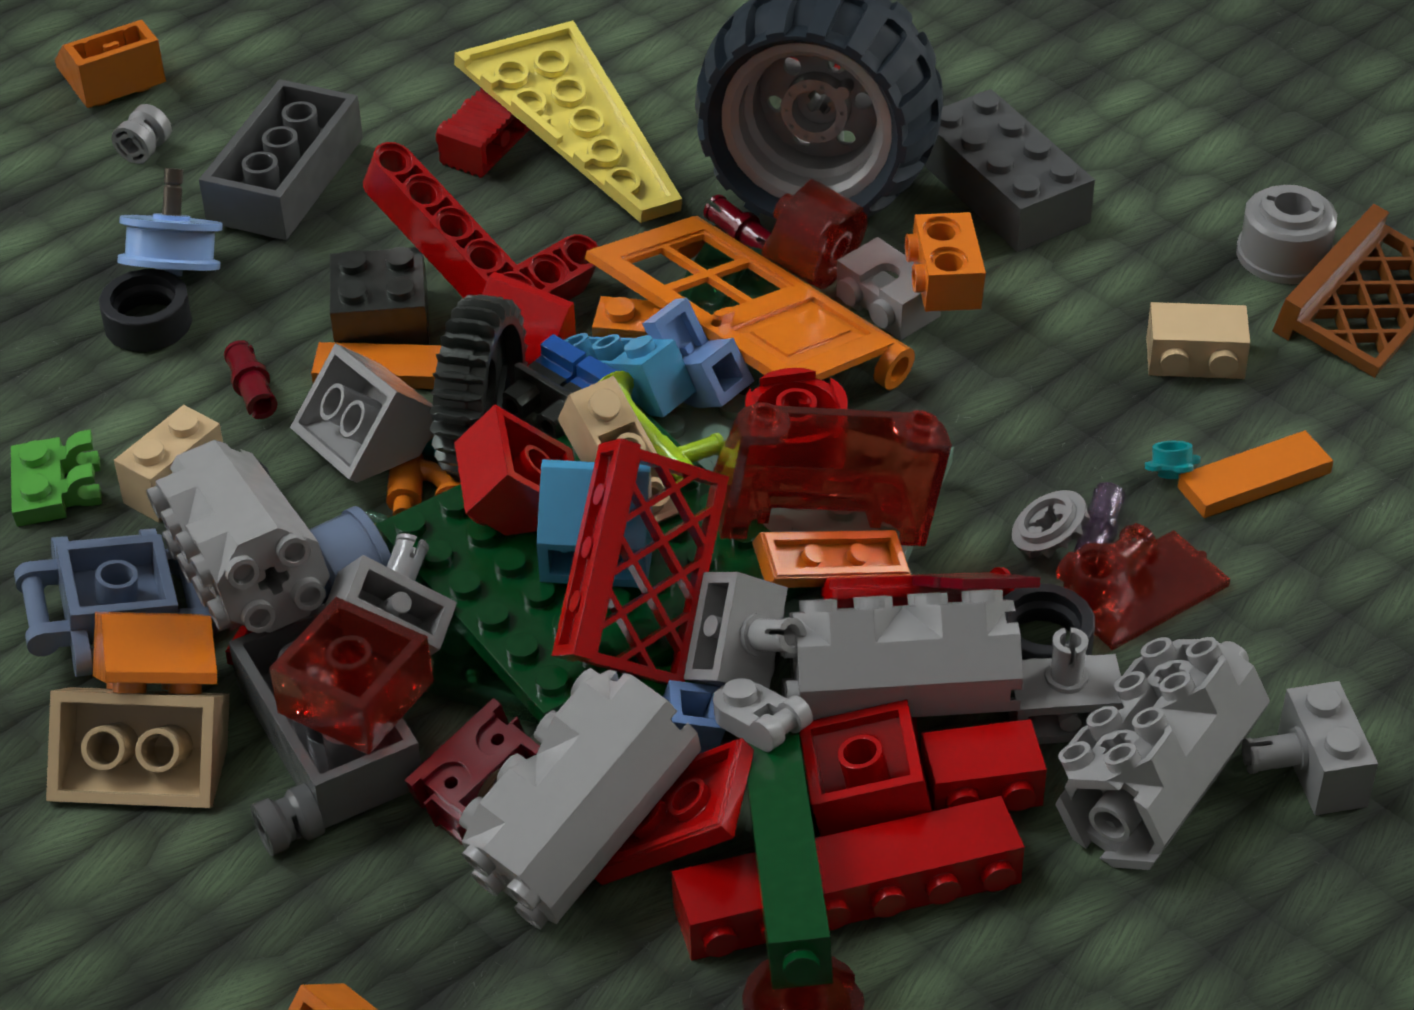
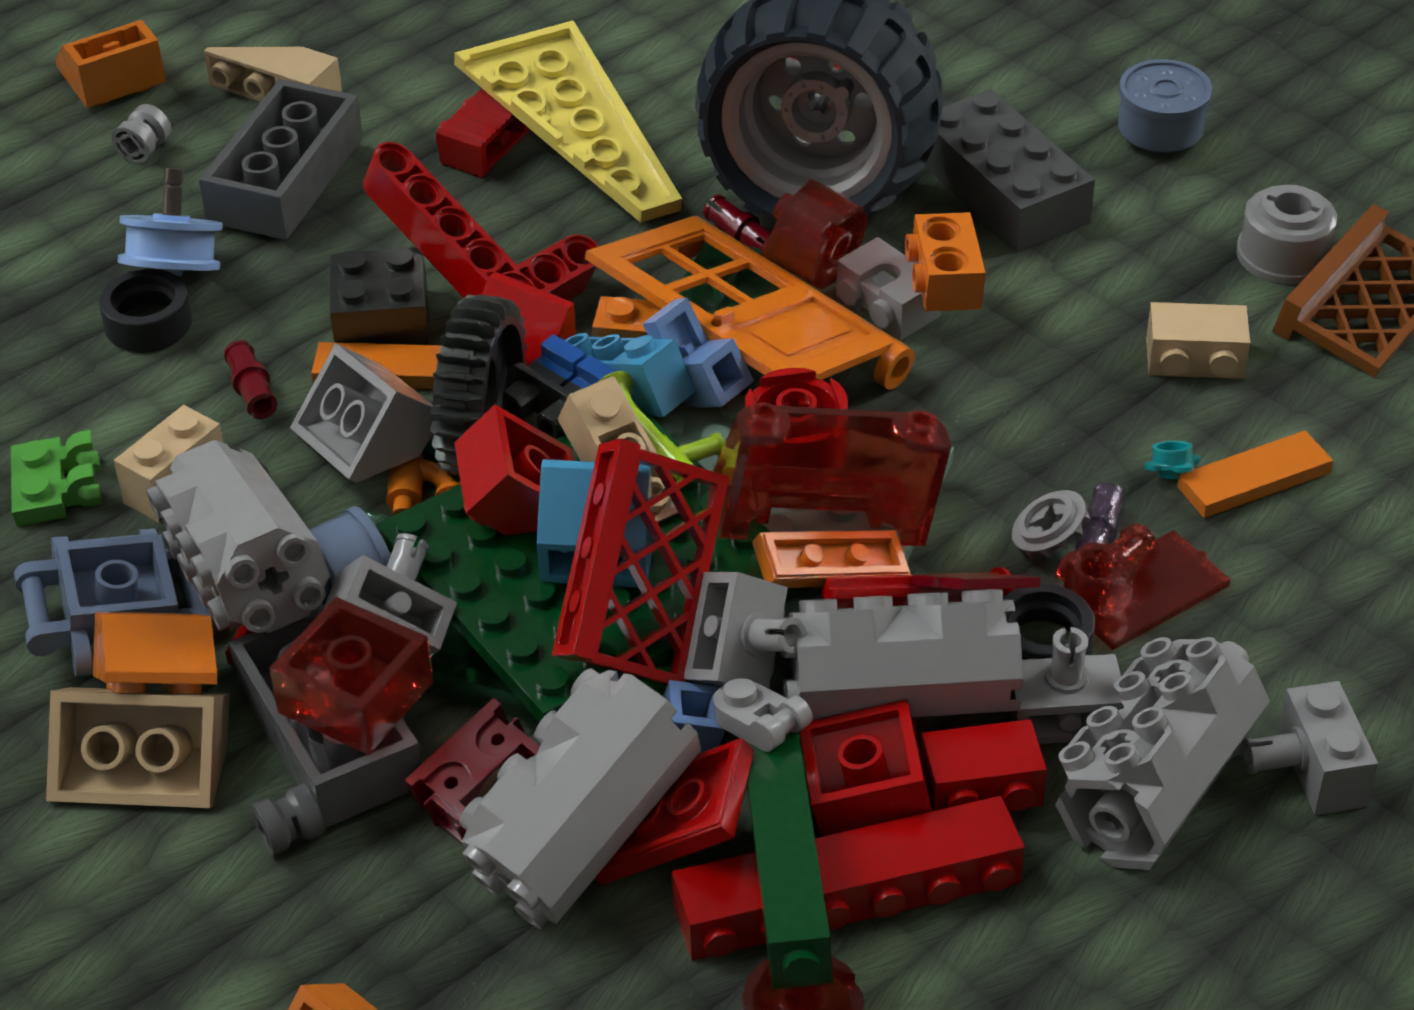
(257, 69): none -> tan slope
(1163, 105): none -> sand blue wheel

